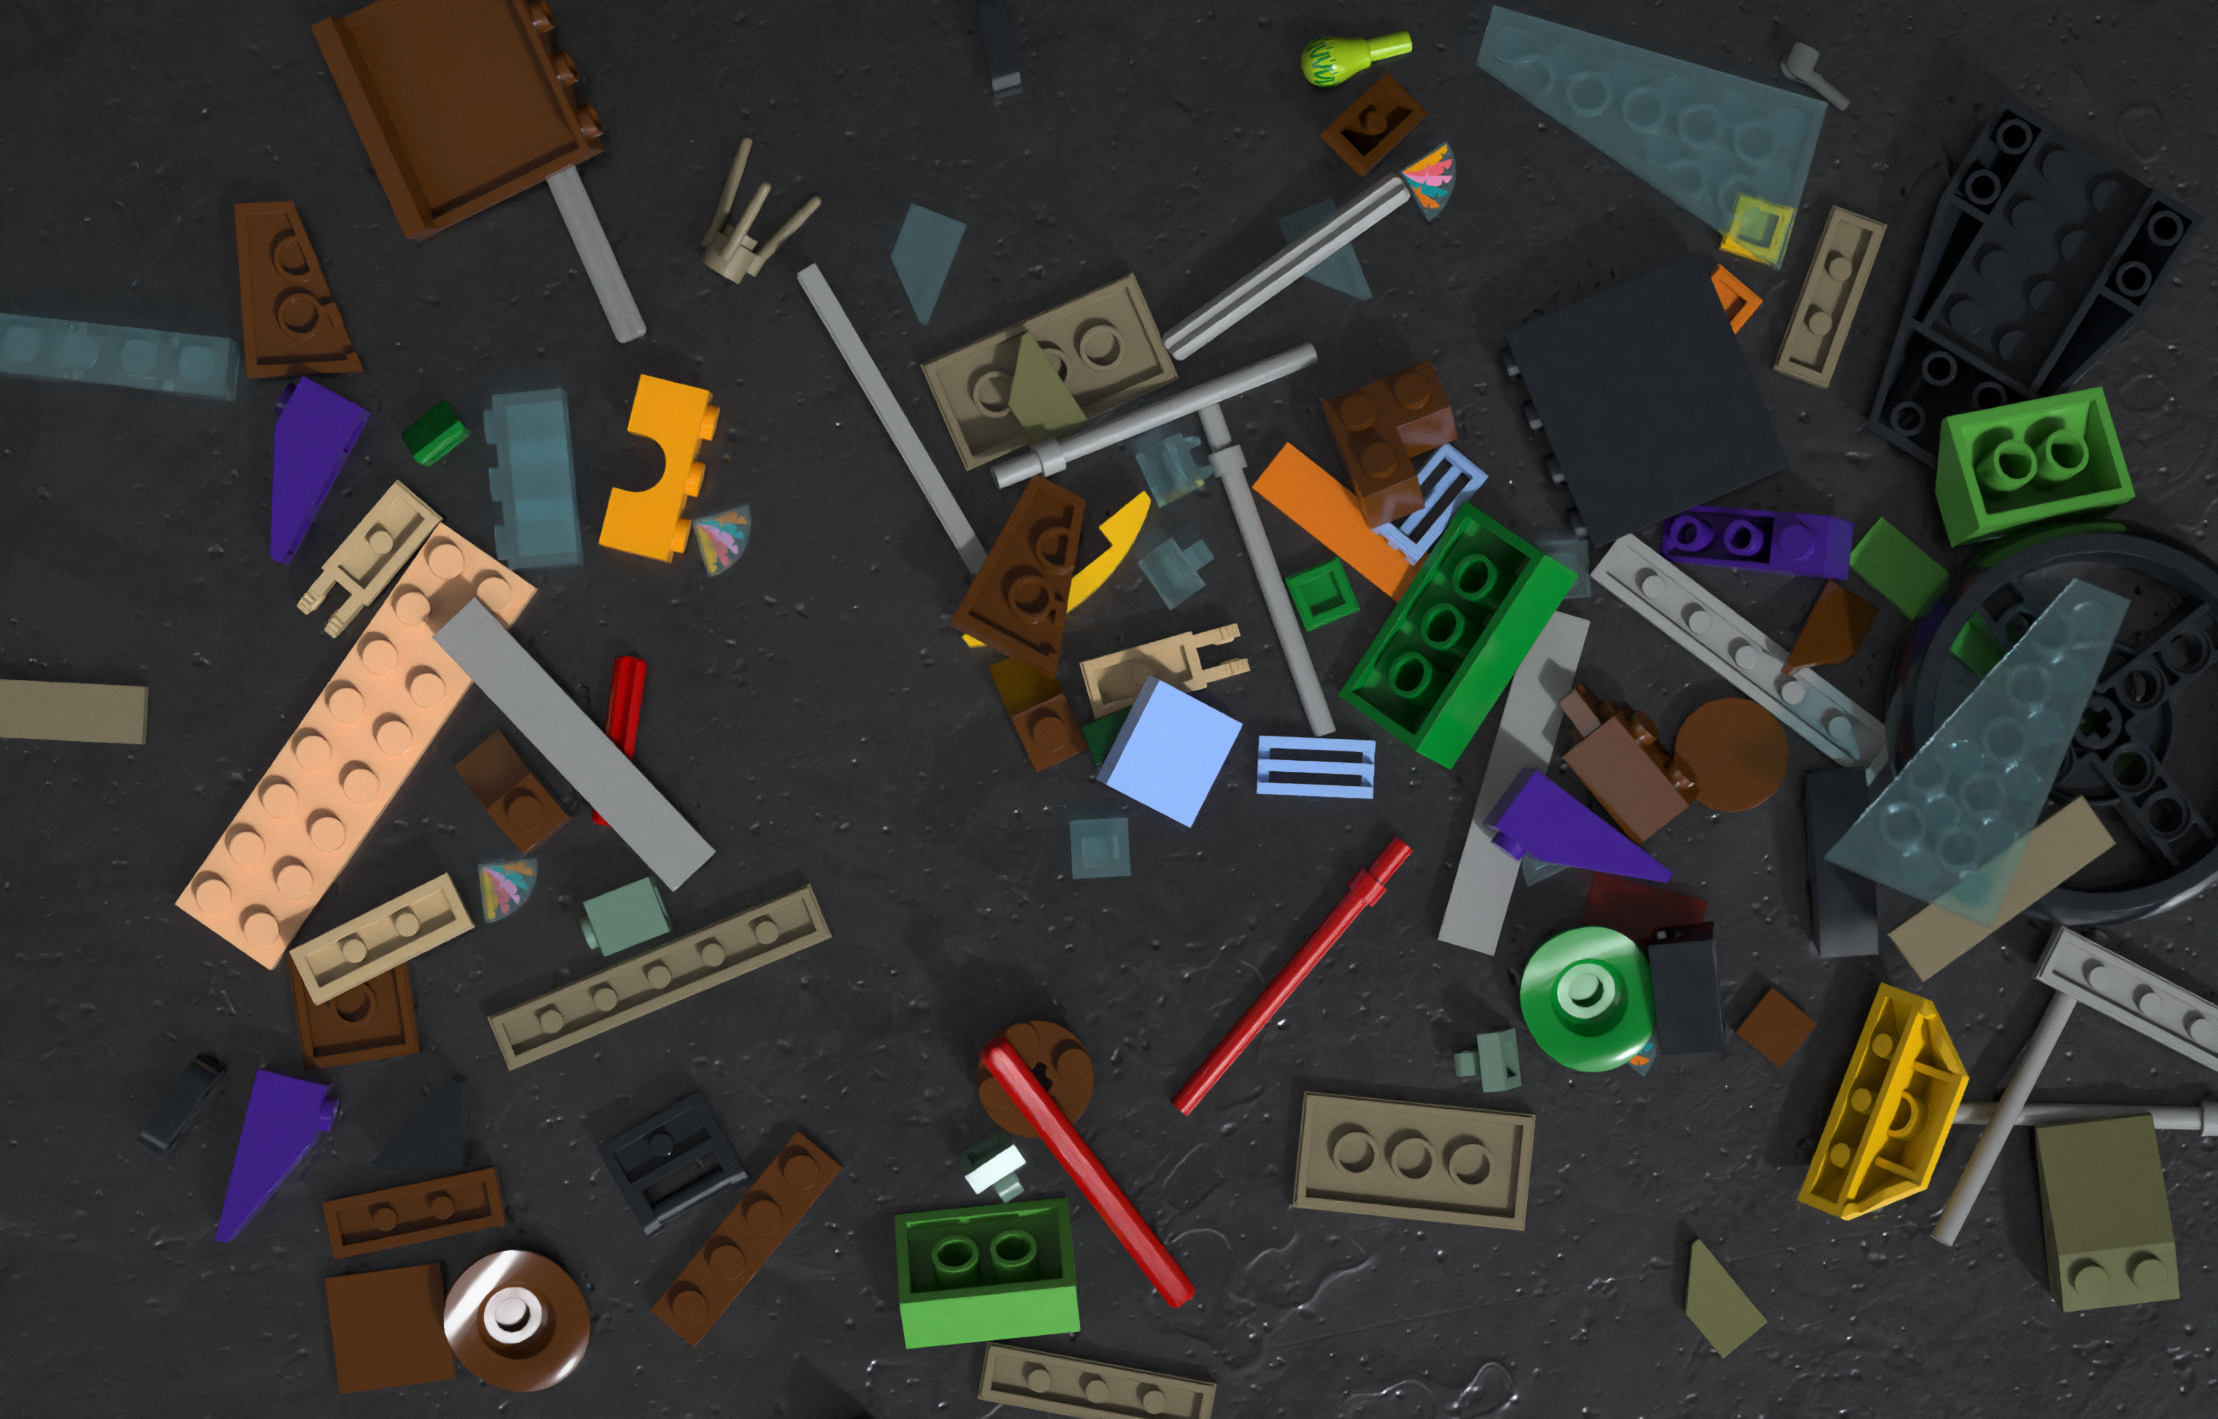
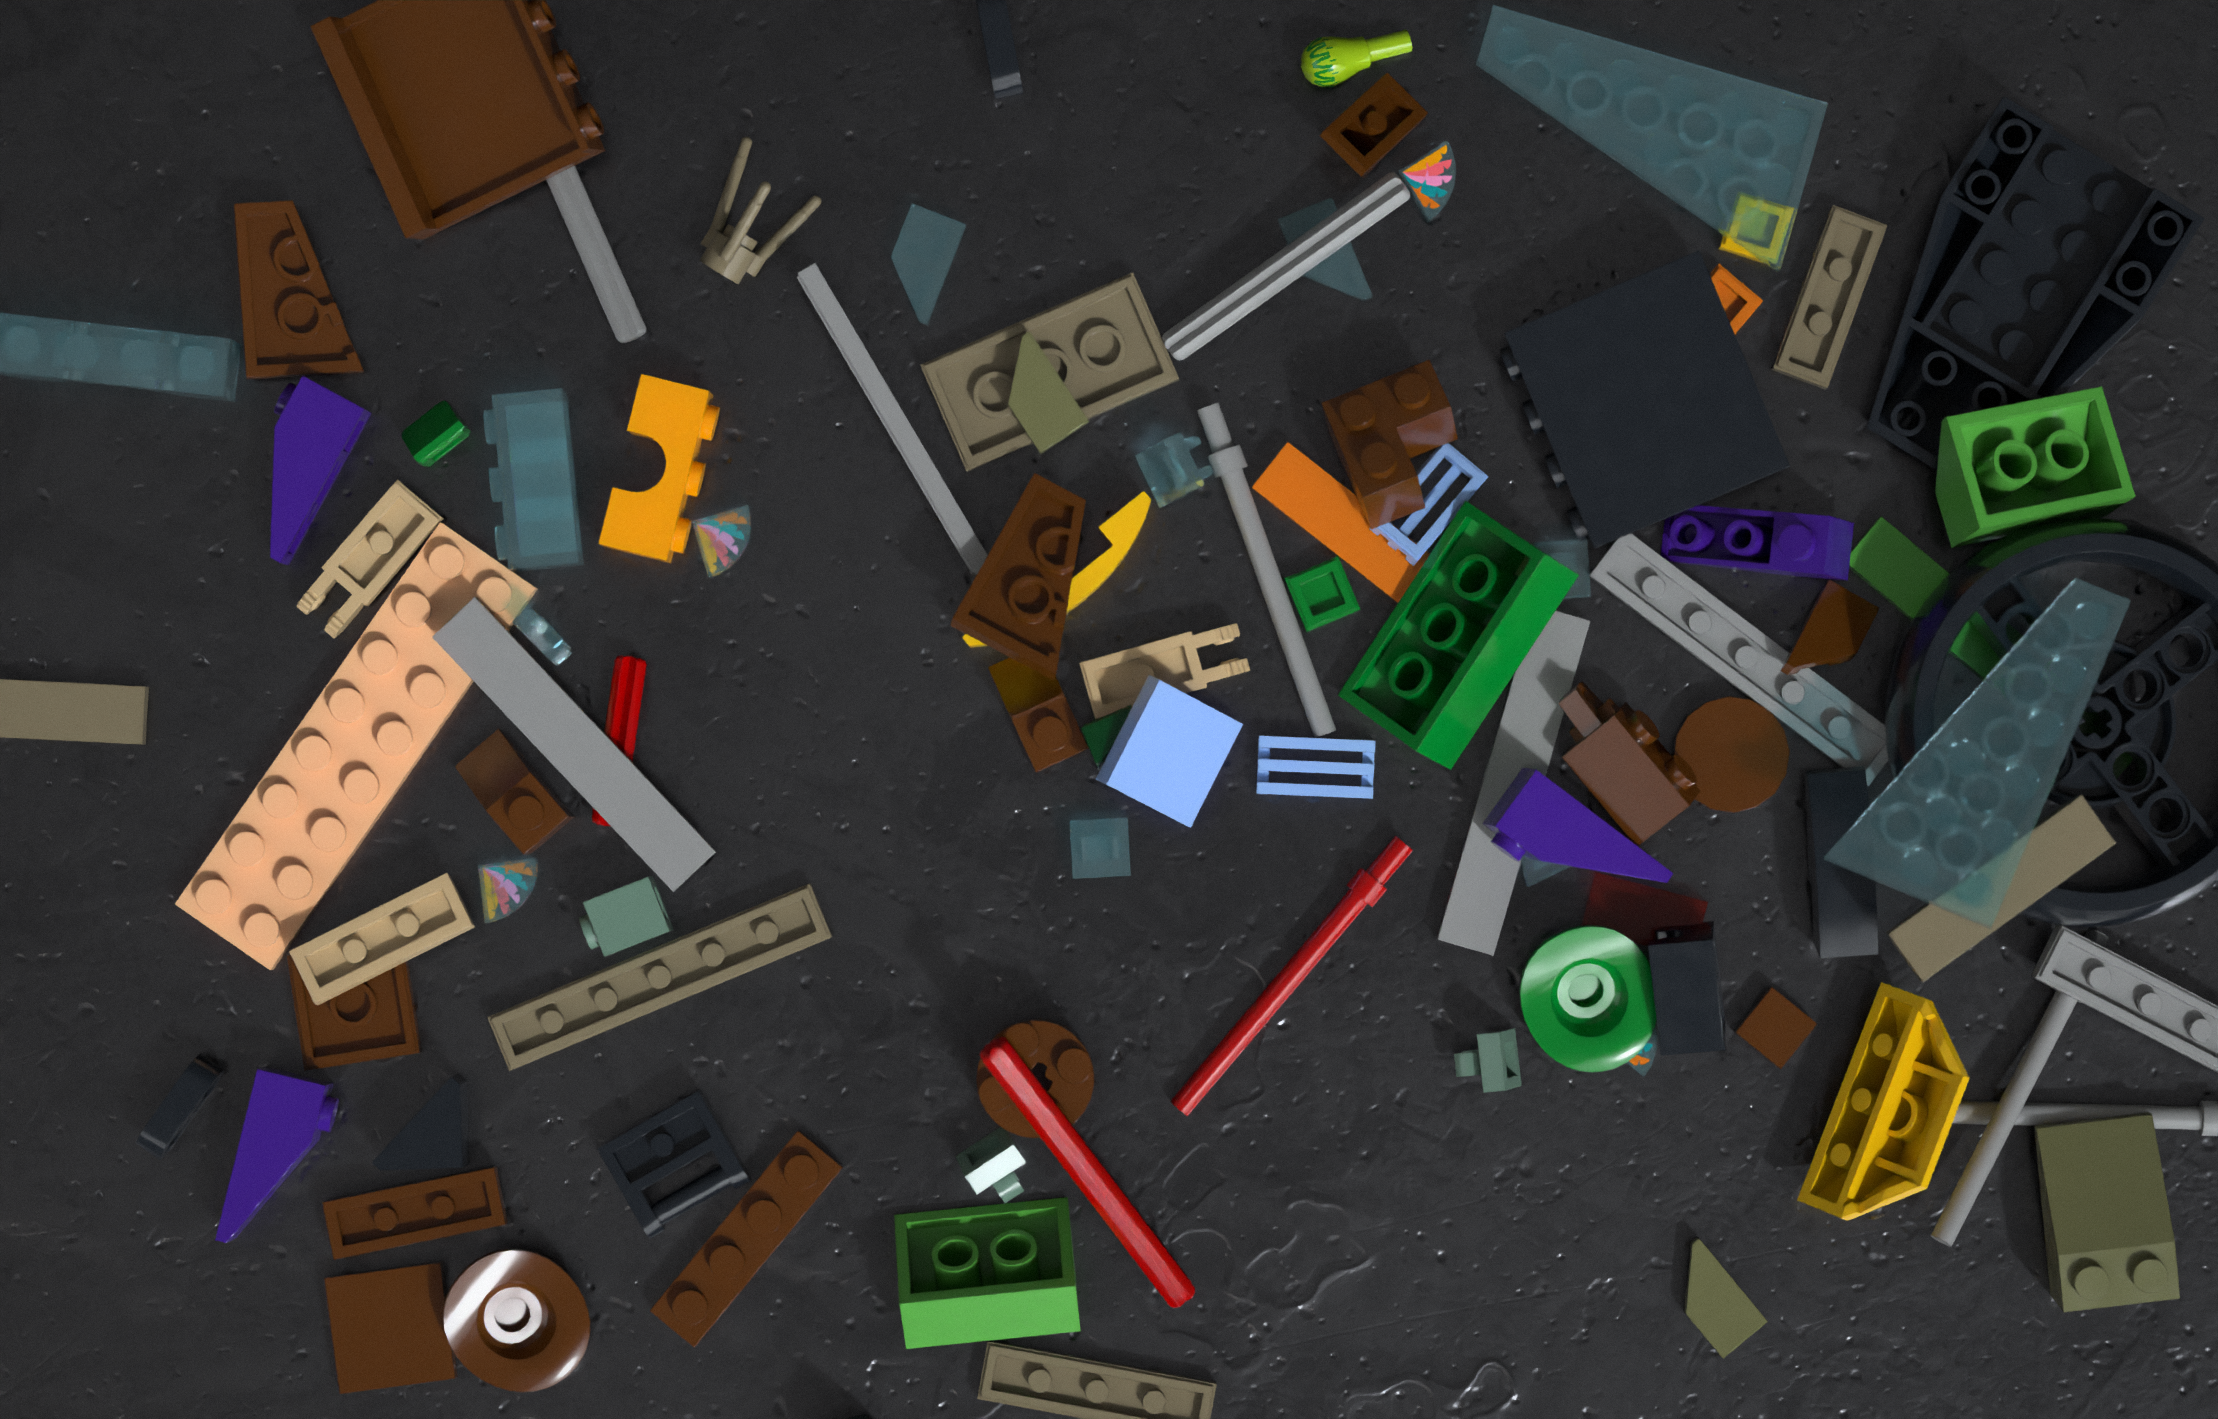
(543, 636): none -> clear light blue tile
(1052, 455): light grey bar -> none
(1175, 572): clear light blue tile -> none
(1413, 1160): dark tan tile -> none
(1798, 66): dark grey hand -> none

